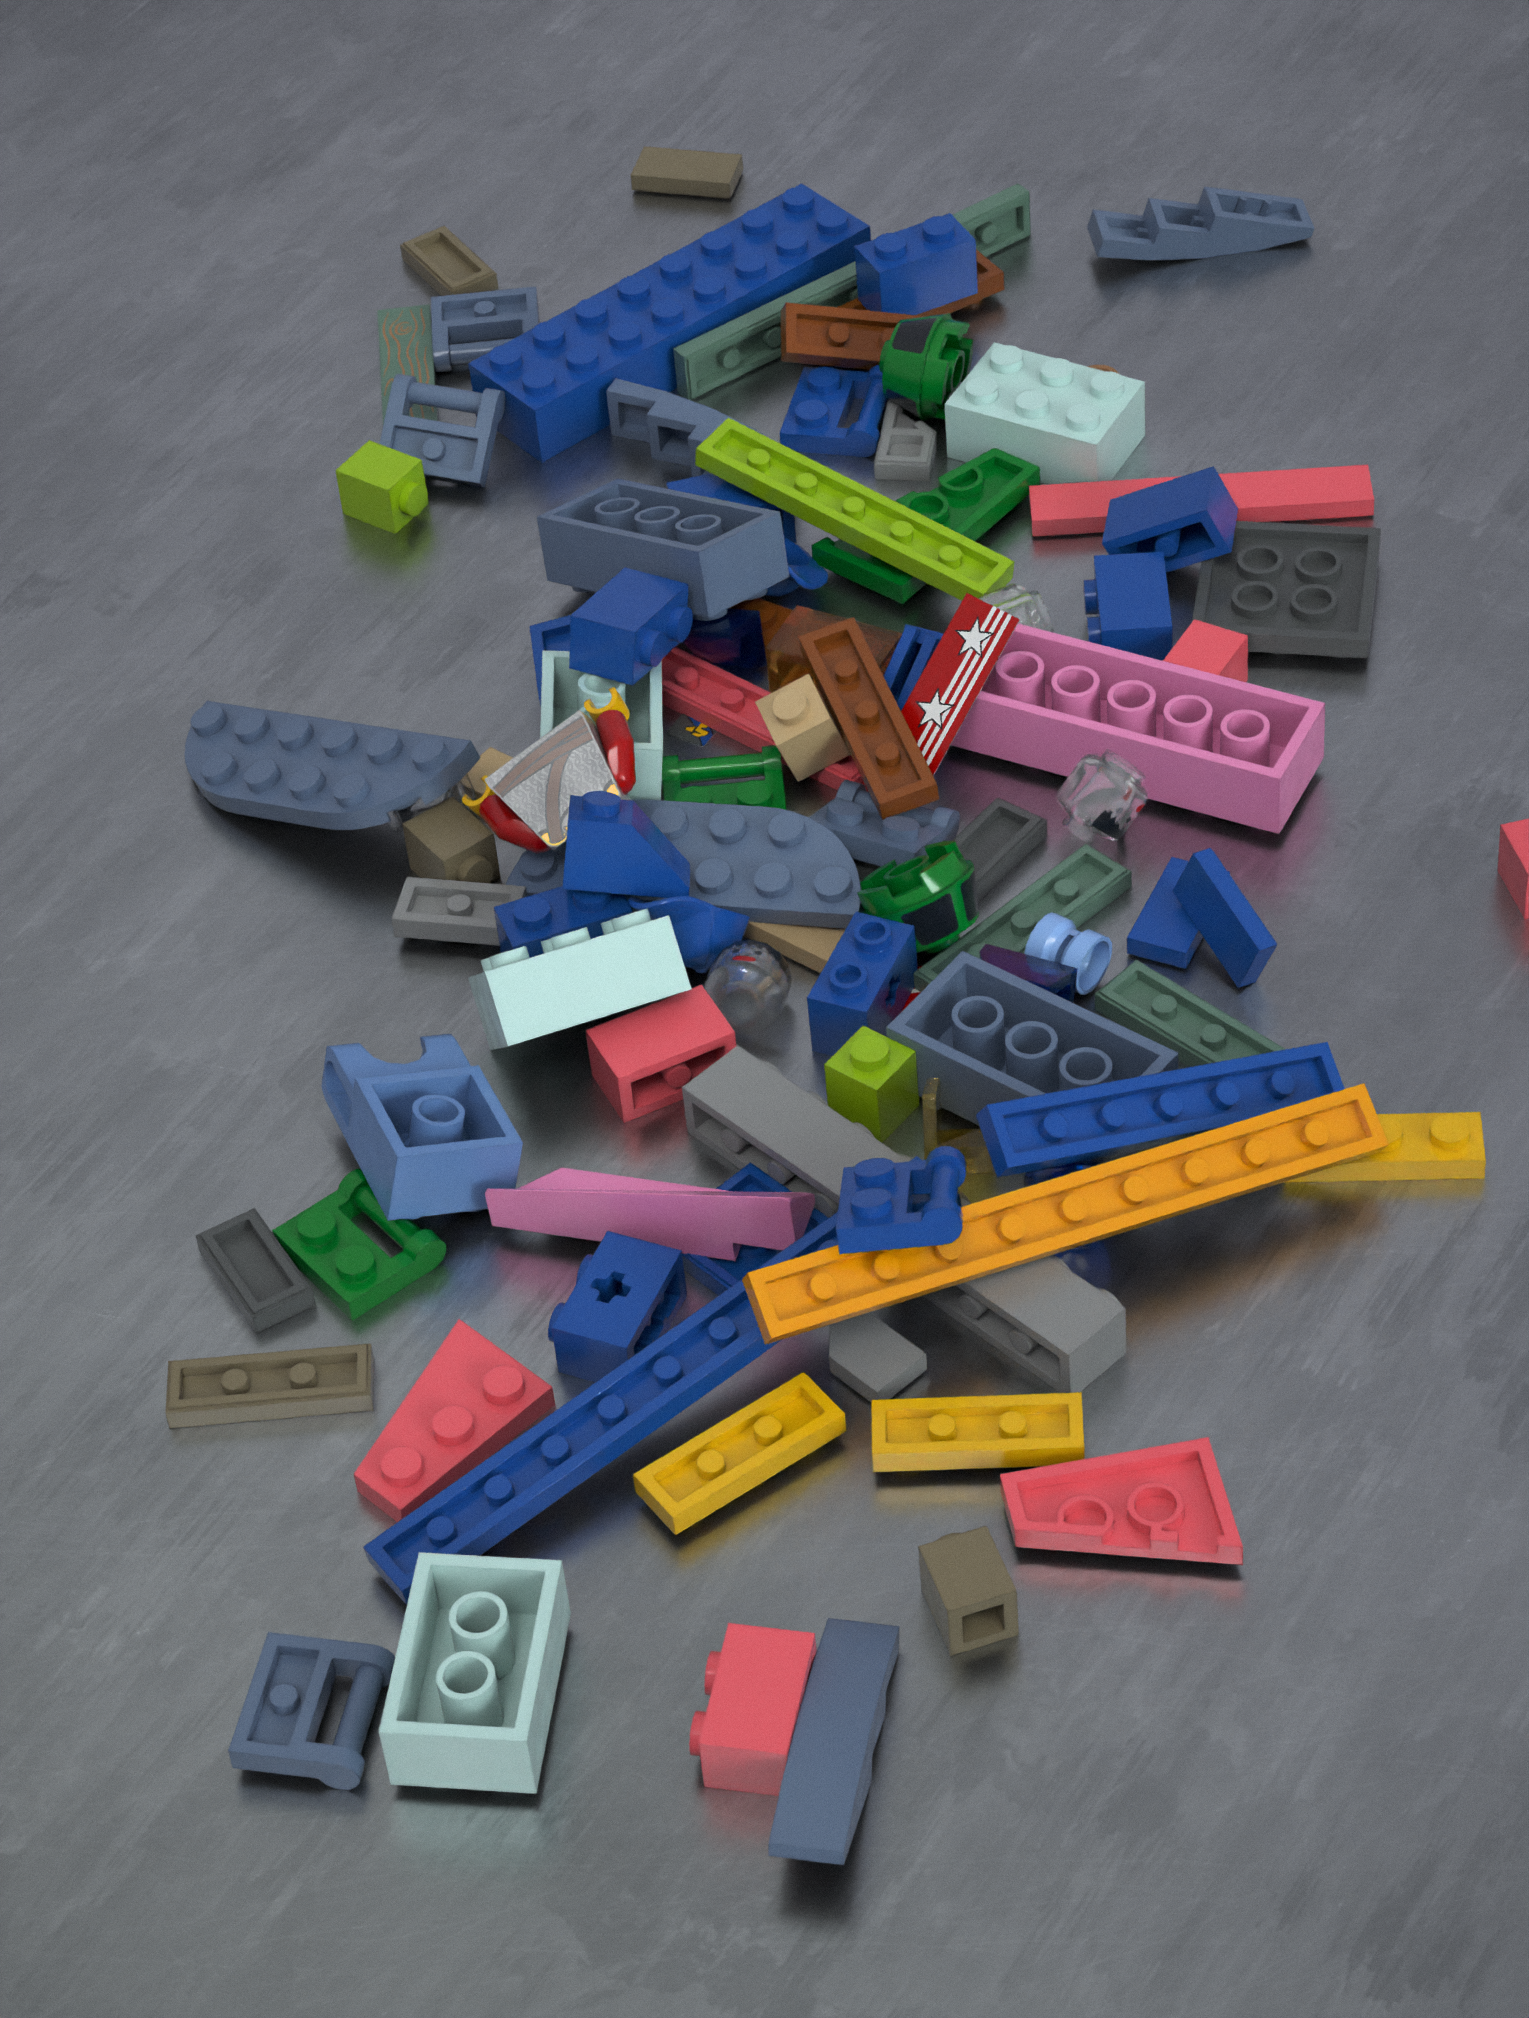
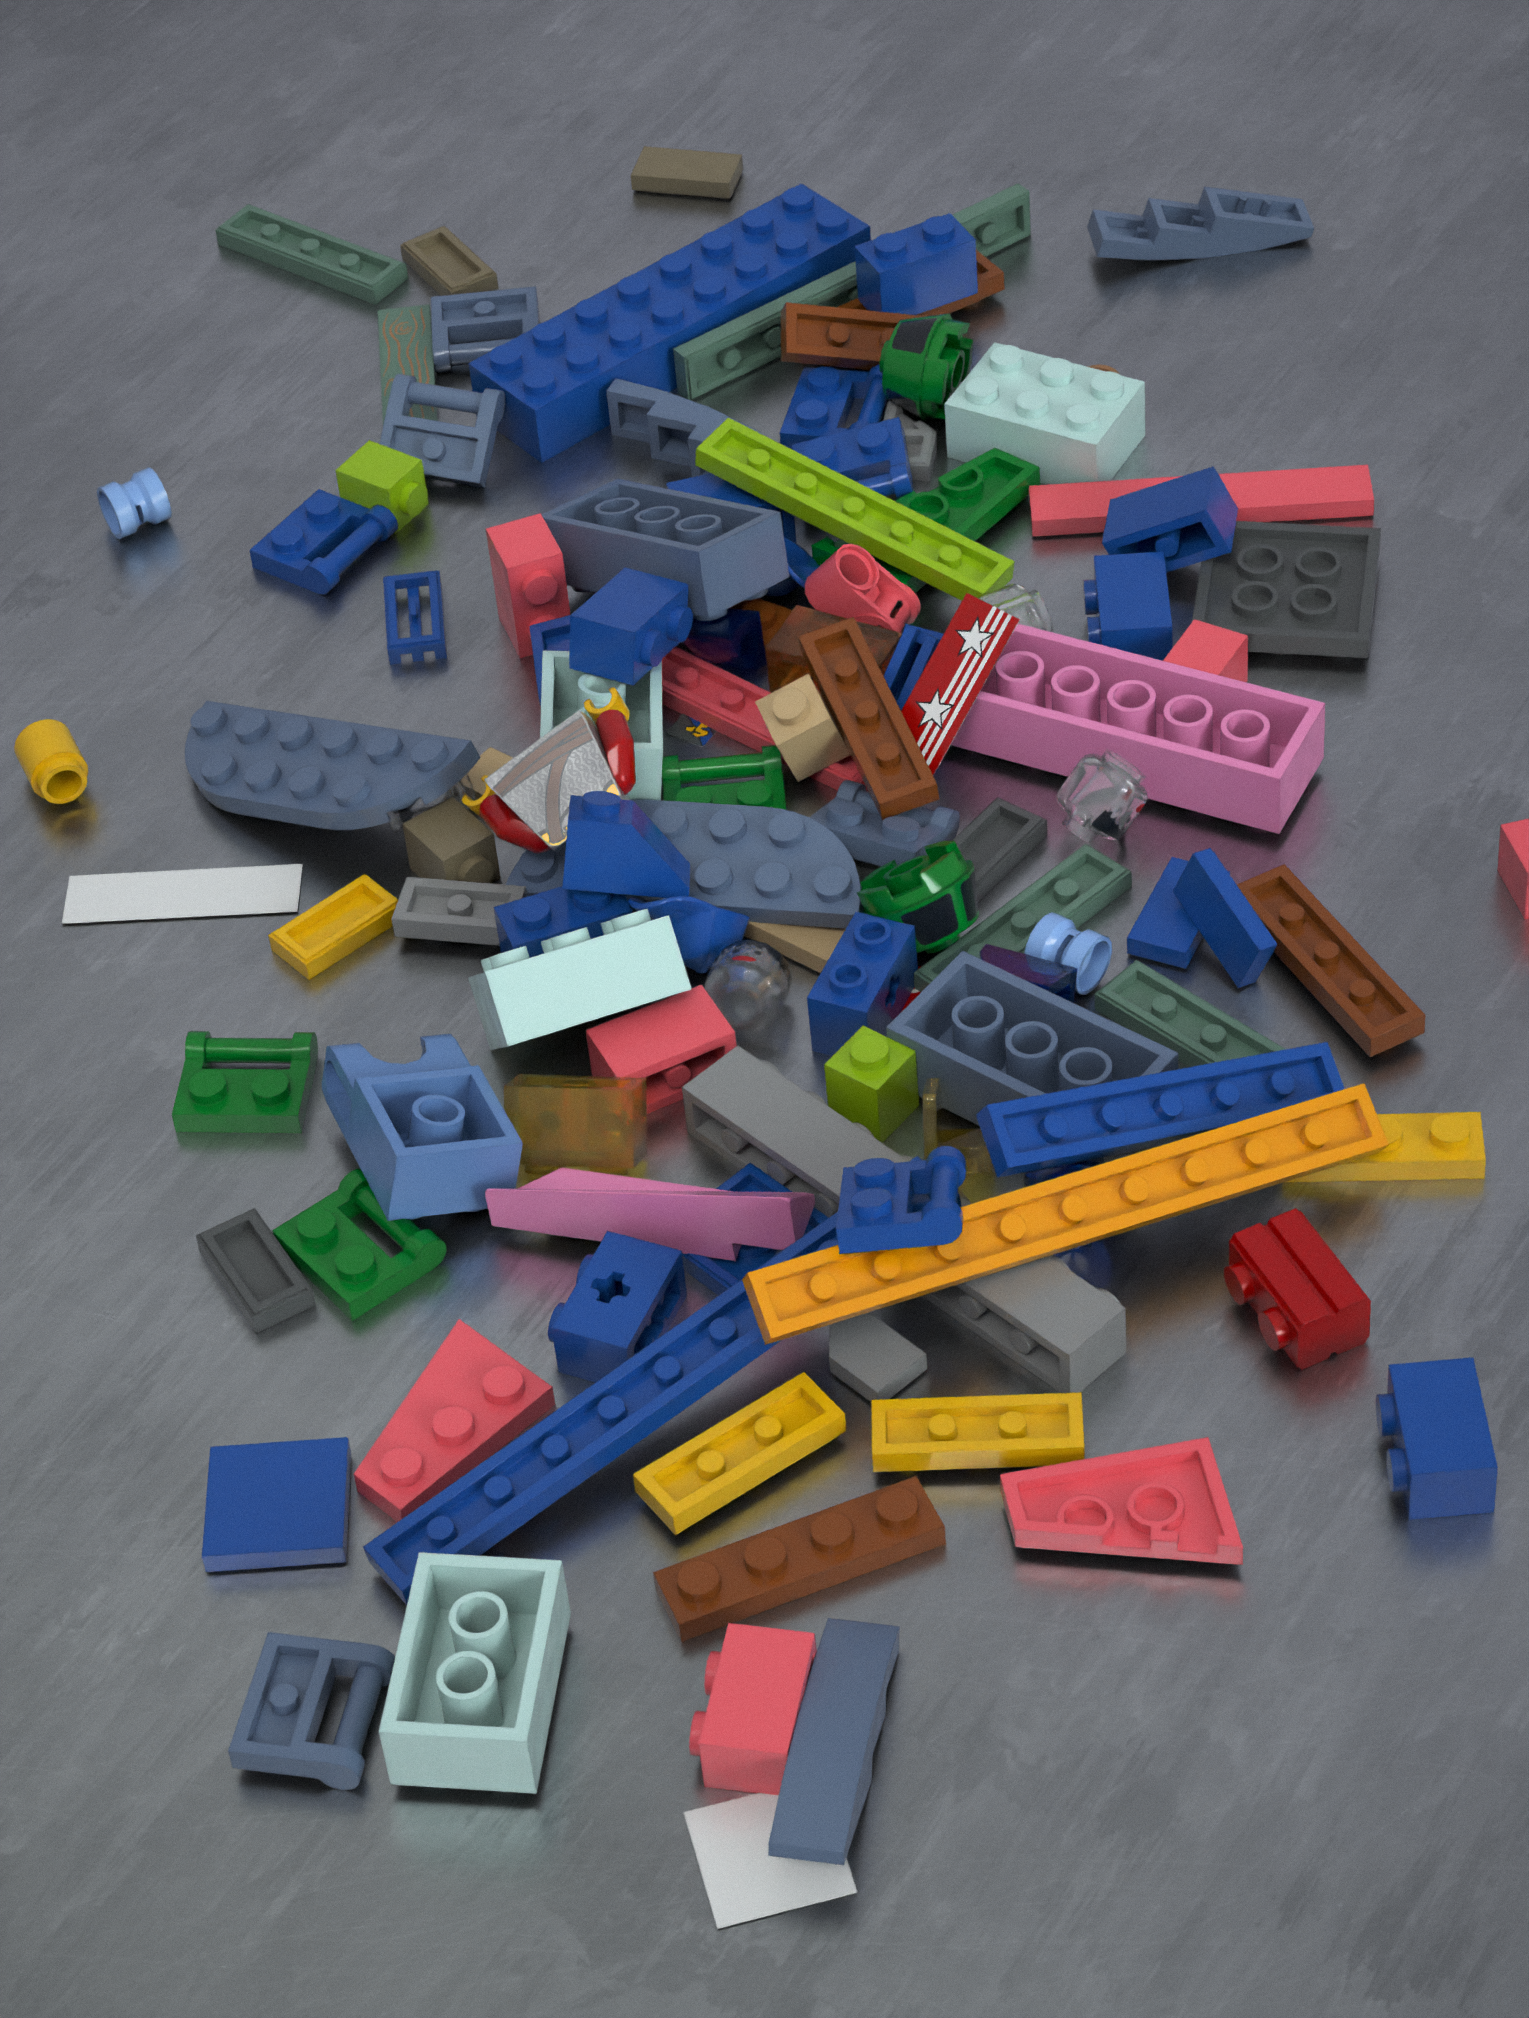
(52, 761): none -> yellow brick
(134, 503): none -> light blue wheel
(182, 893): none -> white sticker
(245, 1098): none -> green plate
(270, 1386): dark tan tile -> none
(277, 1504): none -> blue tile
(312, 254): none -> sand green tile
(321, 540): none -> blue plate
(335, 927): none -> yellow tile
(416, 643): none -> blue tile
(527, 577): none -> coral brick
(578, 1122): none -> clear yellow brick
(741, 1876): none -> white sticker
(799, 1558): none -> dark orange plate
(860, 588): none -> coral piece
(867, 454): none -> blue plate
(968, 1590): dark tan brick -> none
(1297, 1289): none -> red brick
(1332, 963): none -> dark orange plate
(1439, 1439): none -> blue brick

